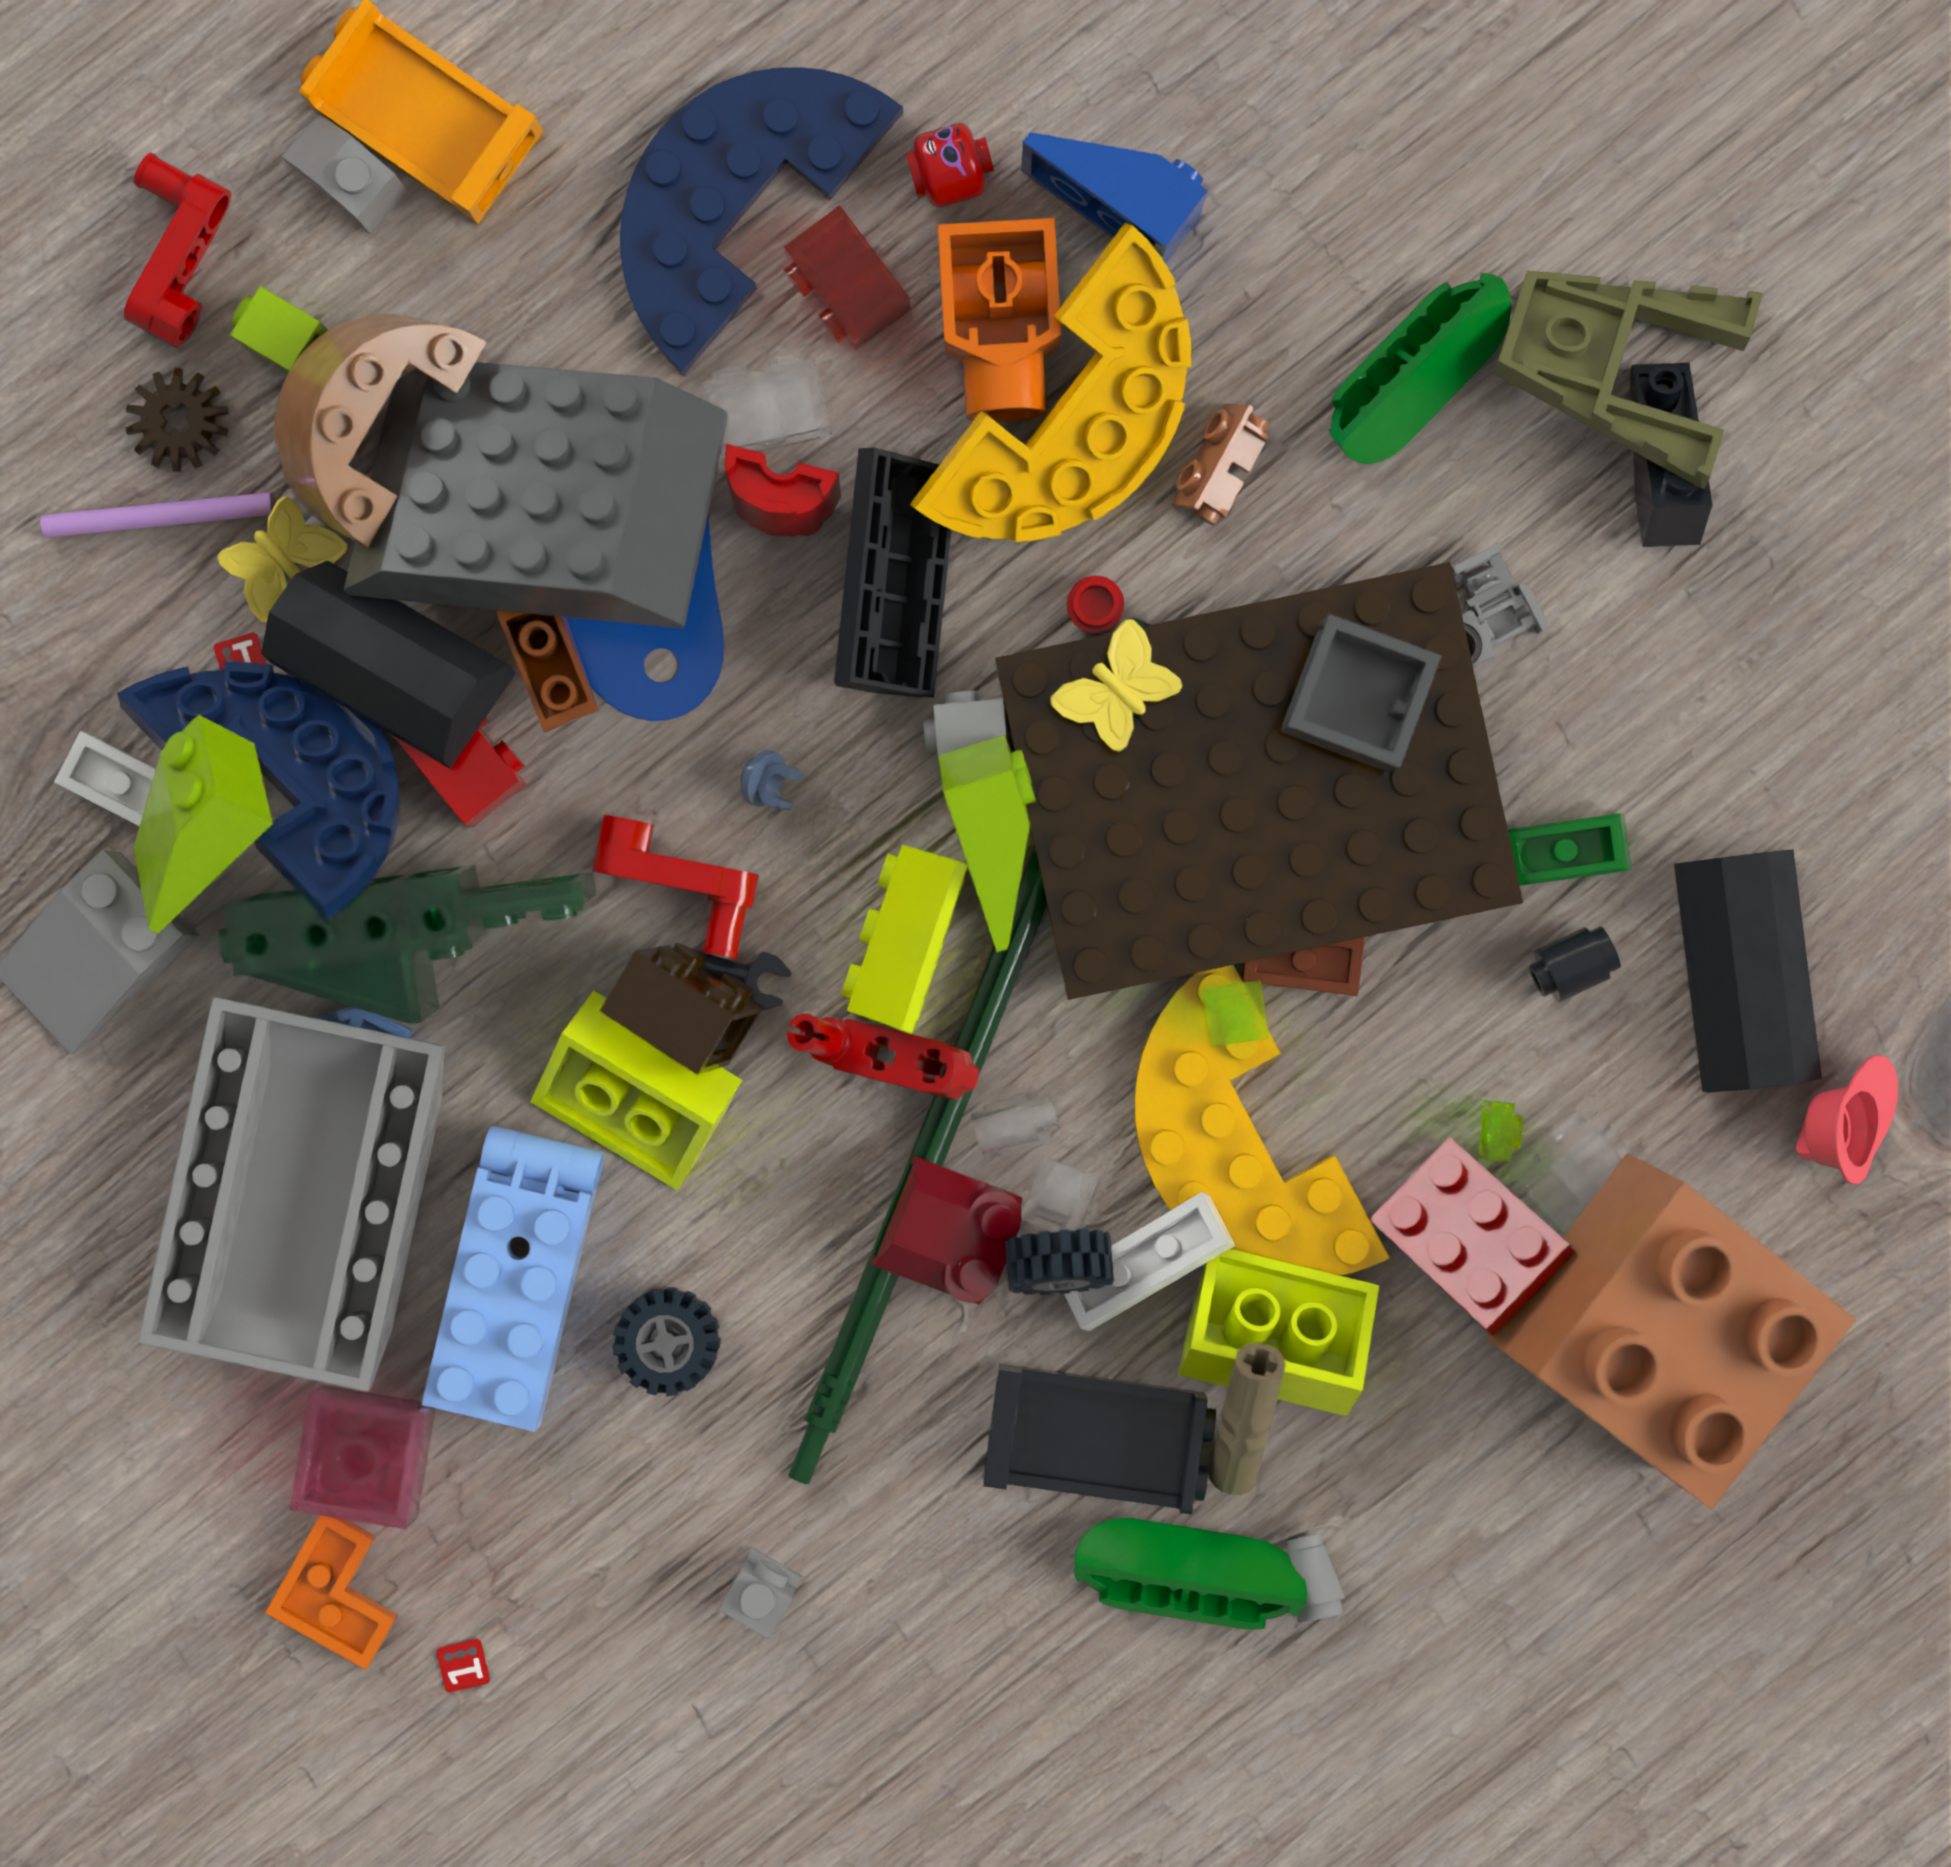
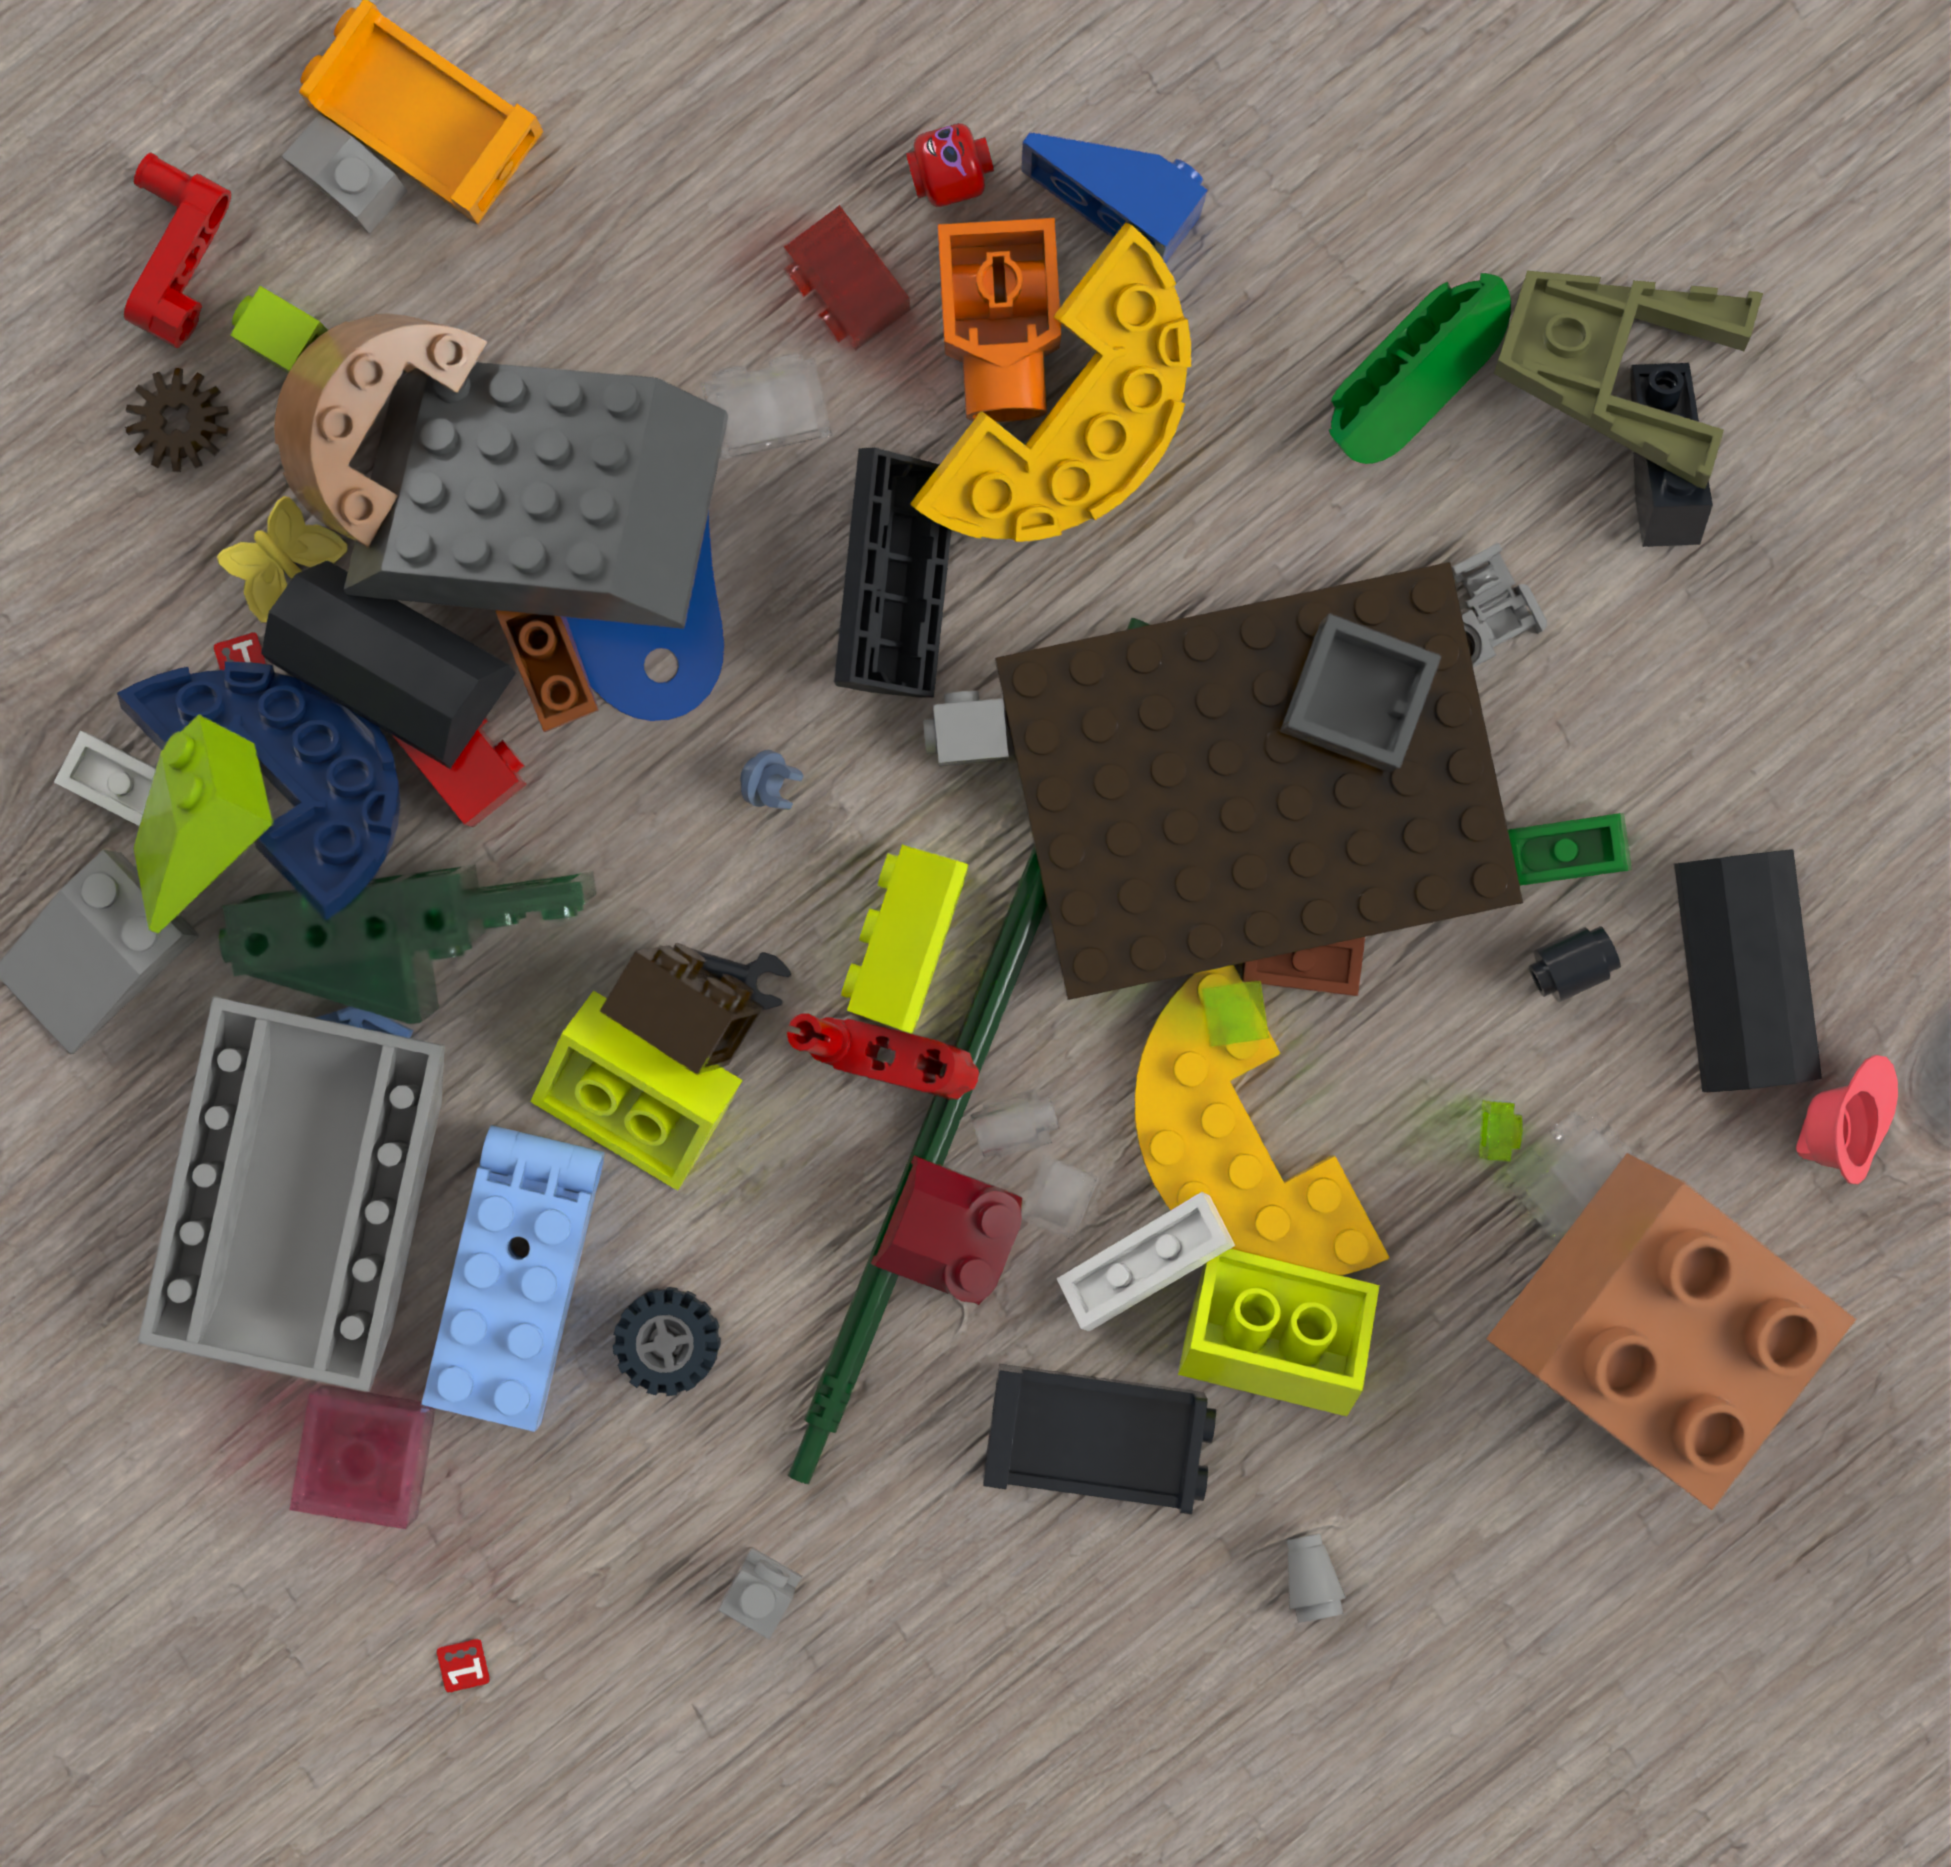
(157, 515): lavender bar -> none
(317, 1594): orange plate -> none
(625, 853): red beam -> none
(712, 168): dark blue plate -> none
(779, 502): red cylinder -> none
(988, 803): lime slope -> none
(1059, 1261): black wheel -> none
(1095, 604): red plate -> none
(1122, 690): light yellow piece -> none
(1188, 1573): green brick -> none
(1230, 437): nougat hinge -> none
(1246, 1418): dark tan axle -> none
(1472, 1236): plate -> none

